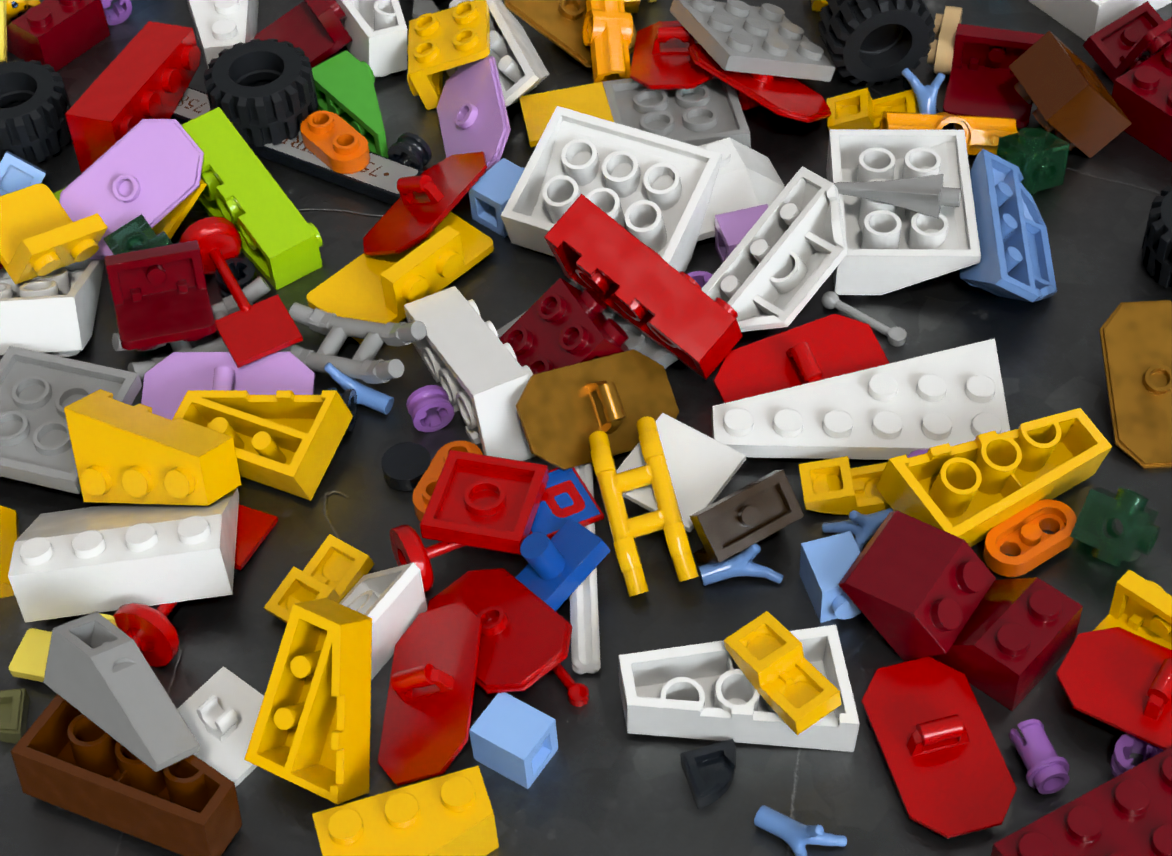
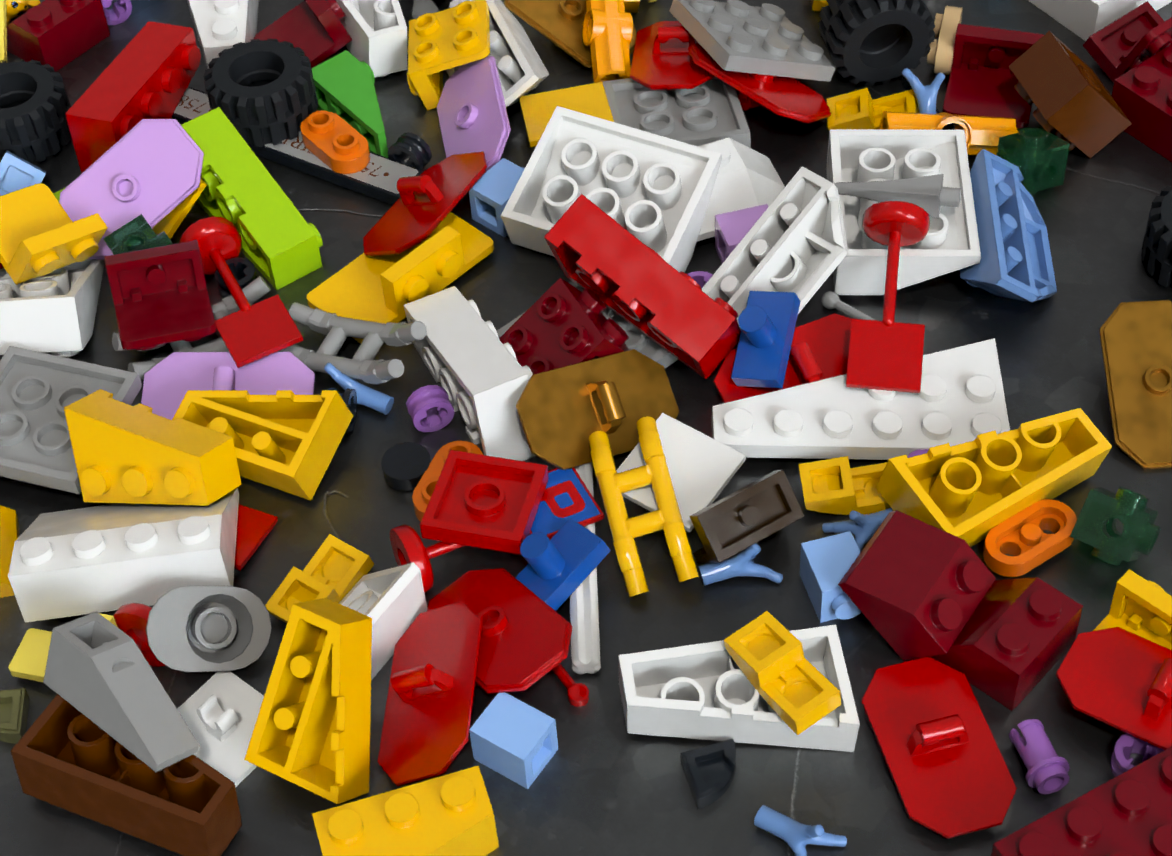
(208, 628): none -> light grey piece
(765, 339): none -> blue tile
(885, 351): none -> red piece

